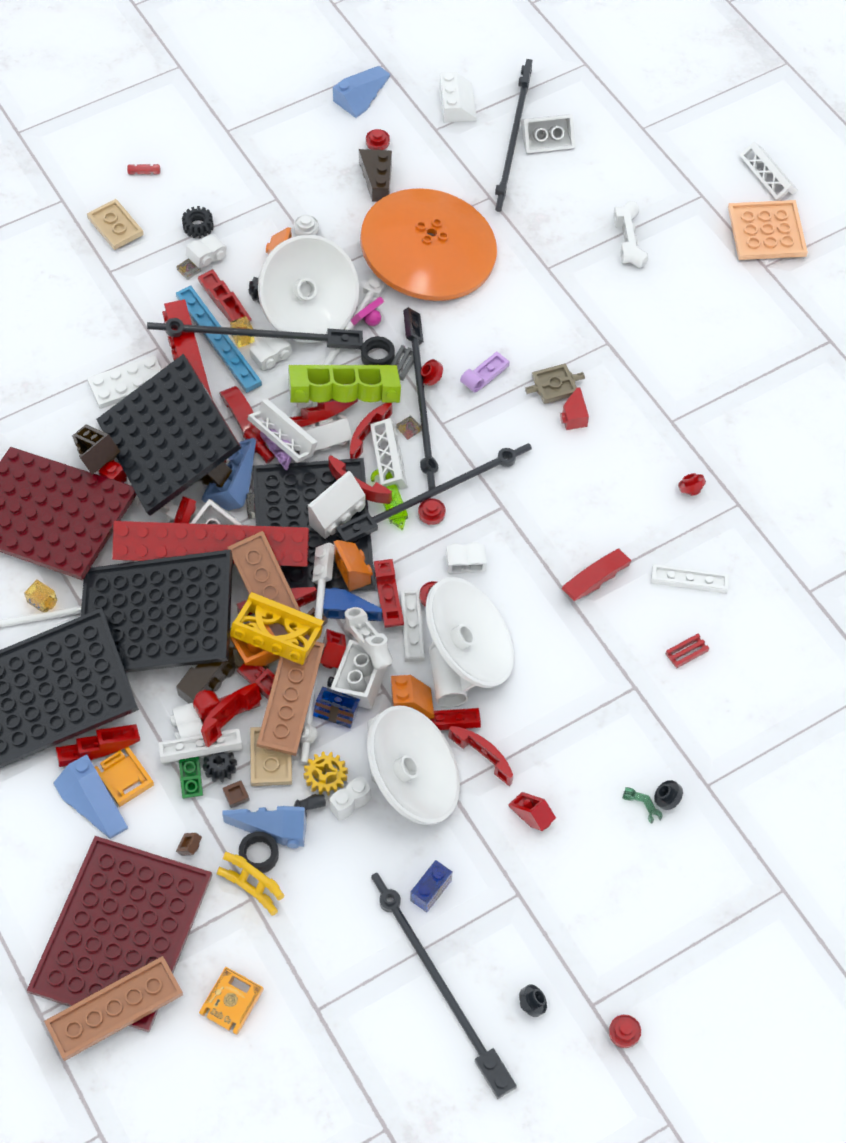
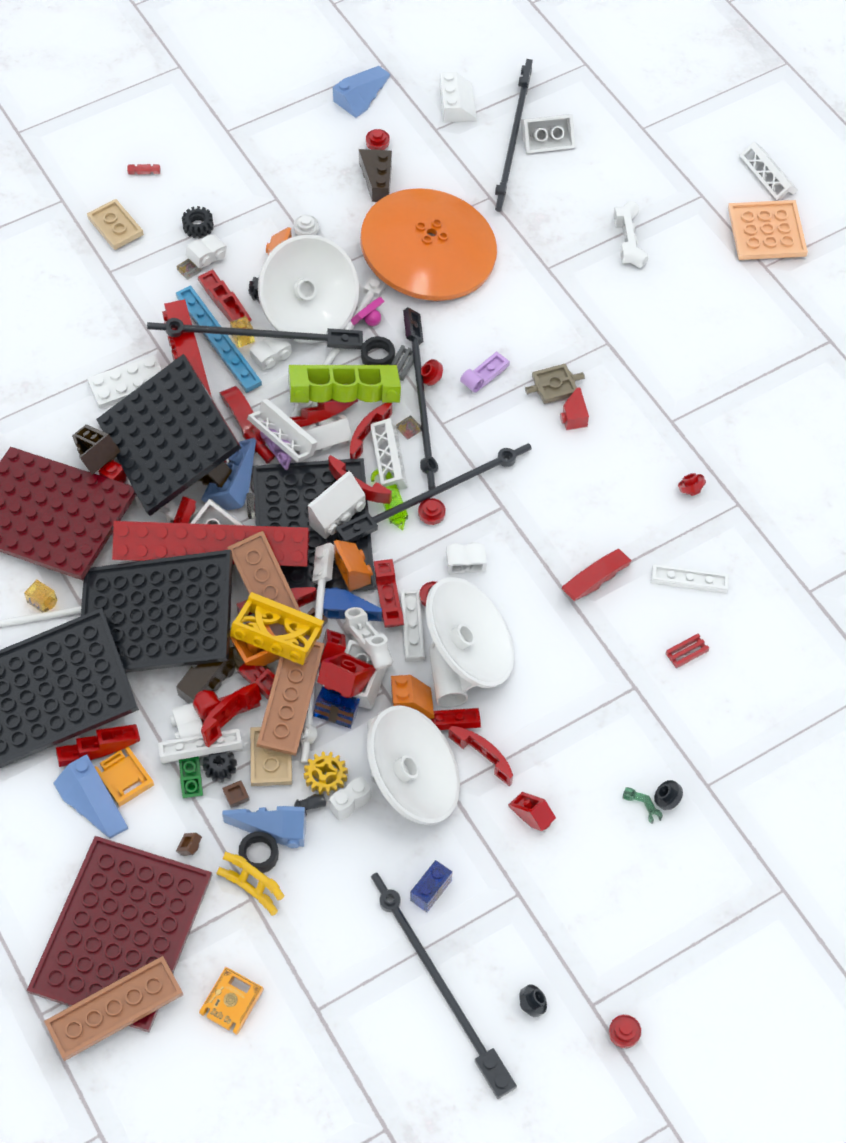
(345, 674): none -> red slope

